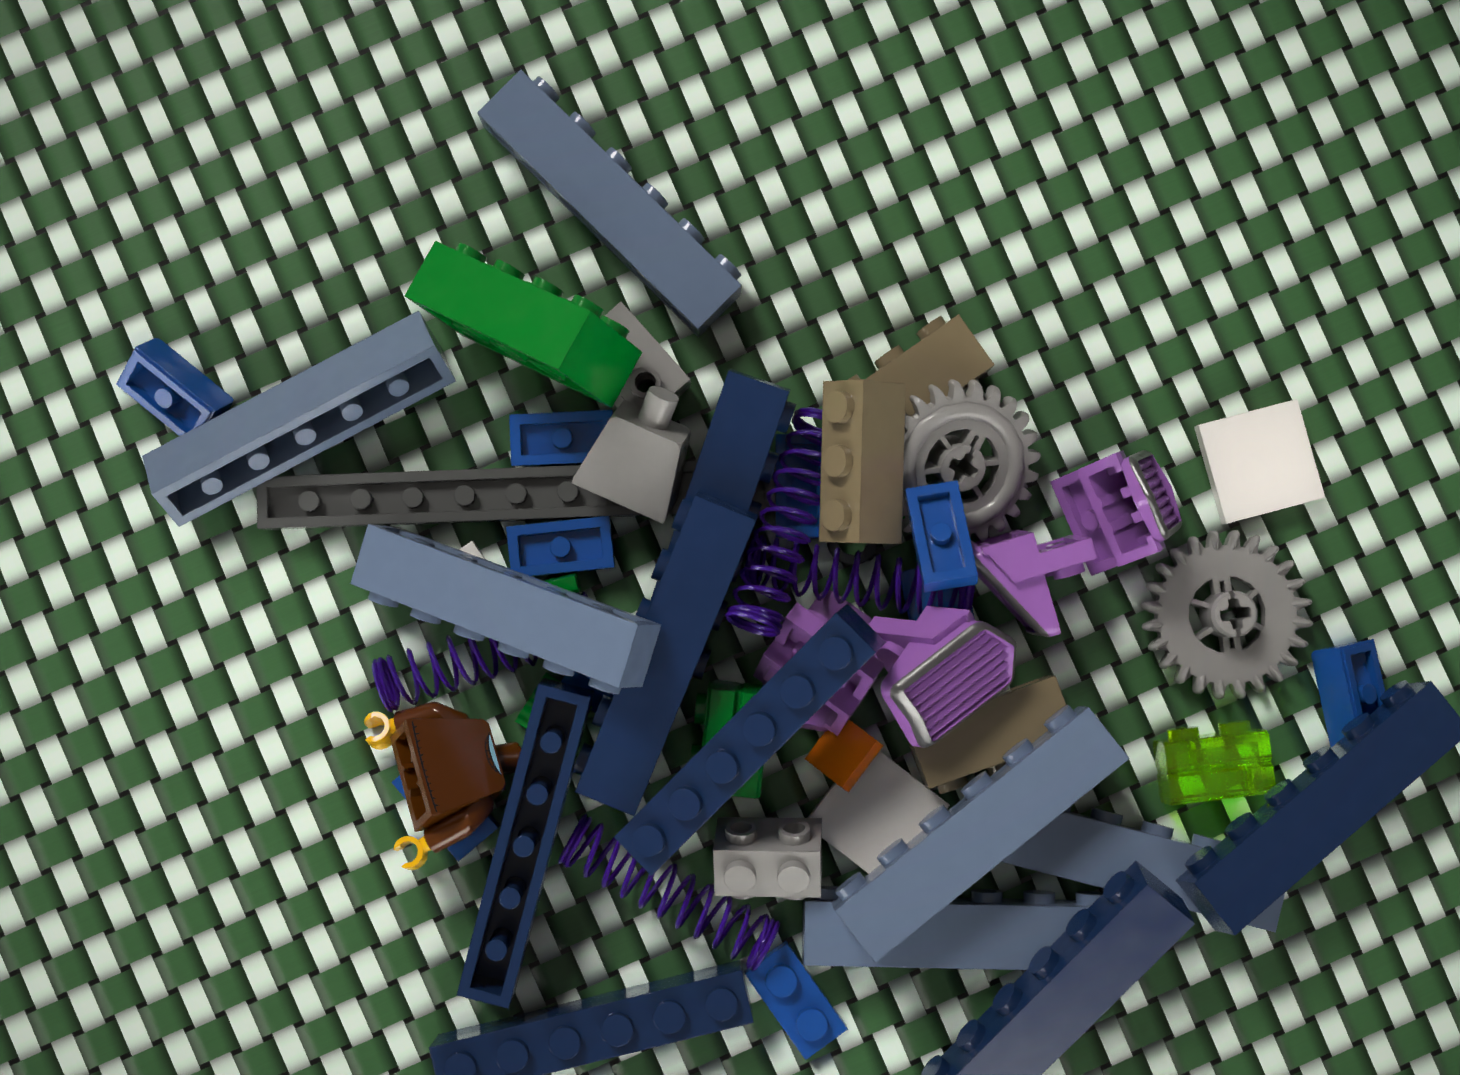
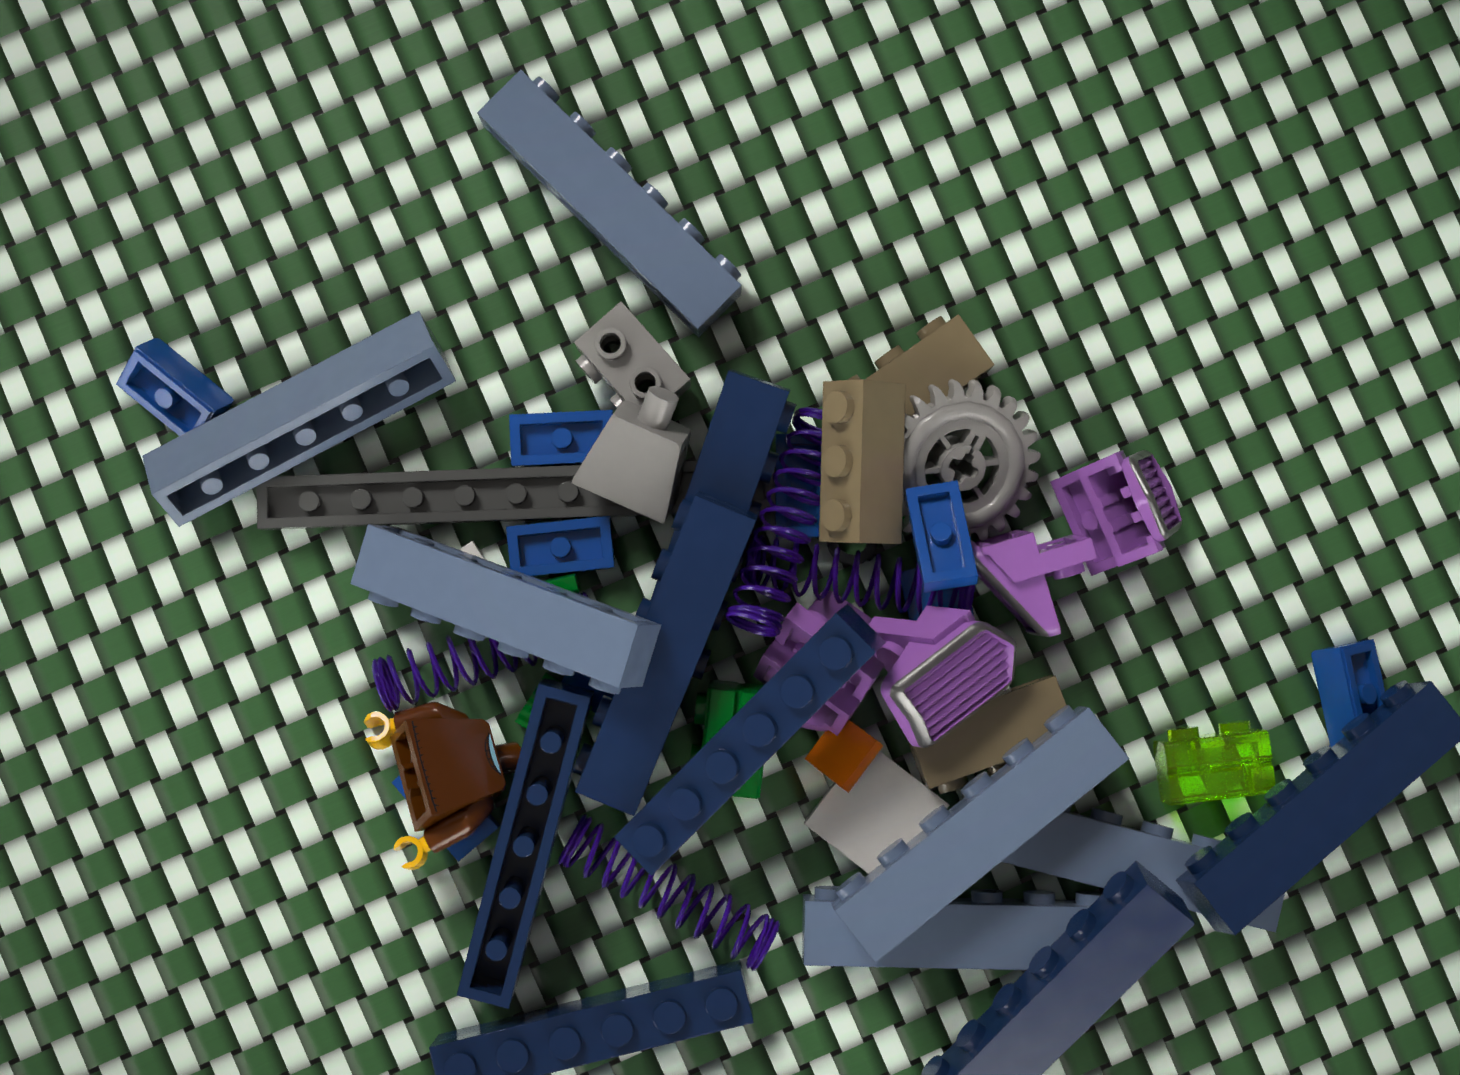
(526, 320): green brick -> none
(768, 857): light grey brick -> none
(796, 1000): blue plate -> none
(1233, 664): light grey gear -> none
(1259, 461): white tile -> none

